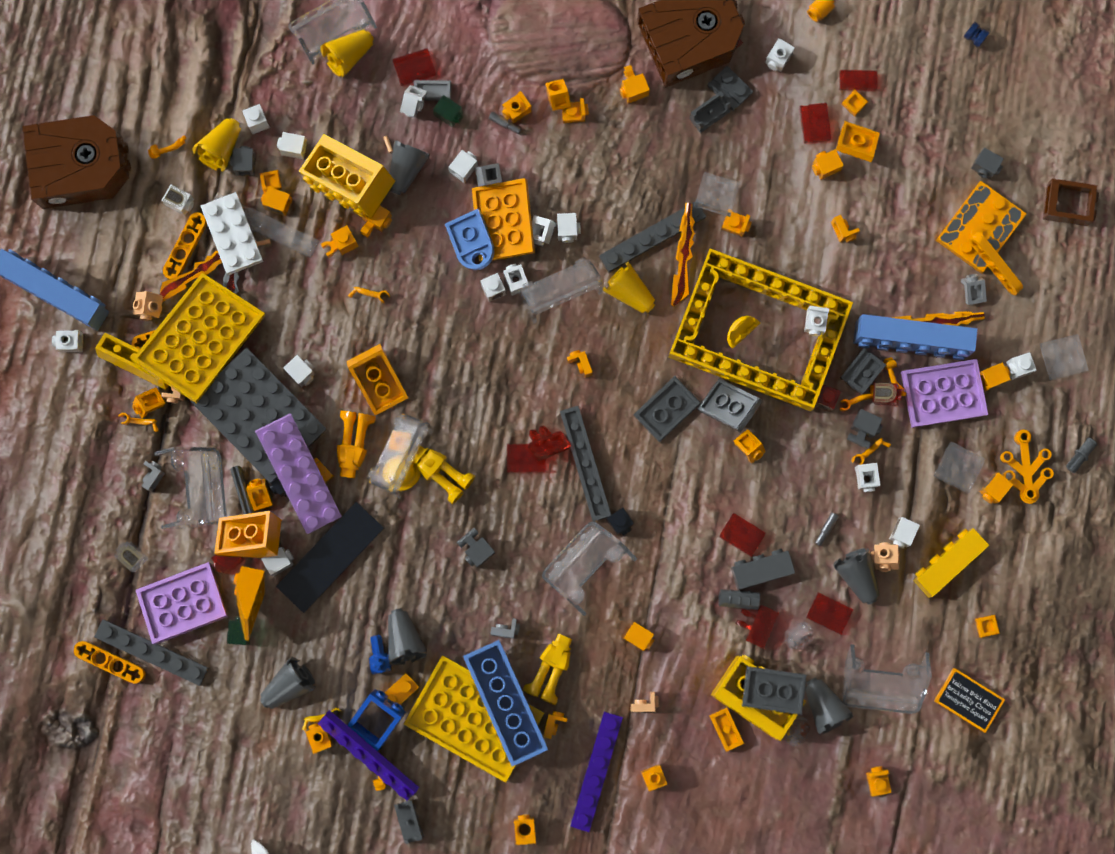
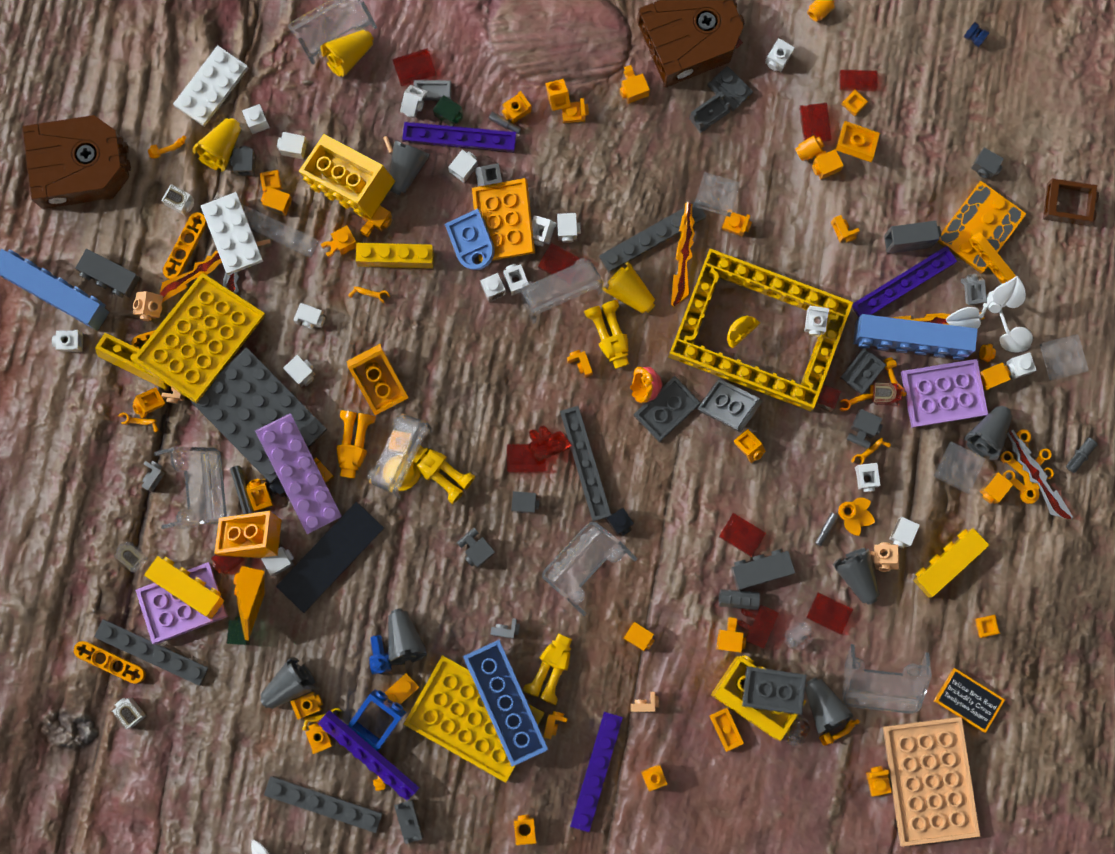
(107, 274): none -> dark grey brick
(128, 712): none -> brick
(184, 587): none -> yellow brick
(210, 86): none -> white plate
(301, 711): none -> light orange brick
(309, 316): none -> white brick
(323, 804): none -> dark grey plate
(394, 255): none -> yellow brick
(459, 137): none -> dark purple plate
(524, 502): none -> dark grey brick
(556, 260): none -> clear red plate
(614, 346): none -> yellow piece
(645, 384): none -> light orange hair
(729, 639): none -> light orange brick
(810, 148): none -> light orange brick
(828, 739): none -> light orange piece
(858, 517): none -> light orange plate
(904, 282): none -> dark purple plate
(912, 237): none -> dark grey brick
(931, 781): none -> light nougat plate
(987, 352): none -> light orange plate
(990, 433): none -> dark grey cone
(1007, 294): none -> white plant
(1037, 475): none -> light grey sword

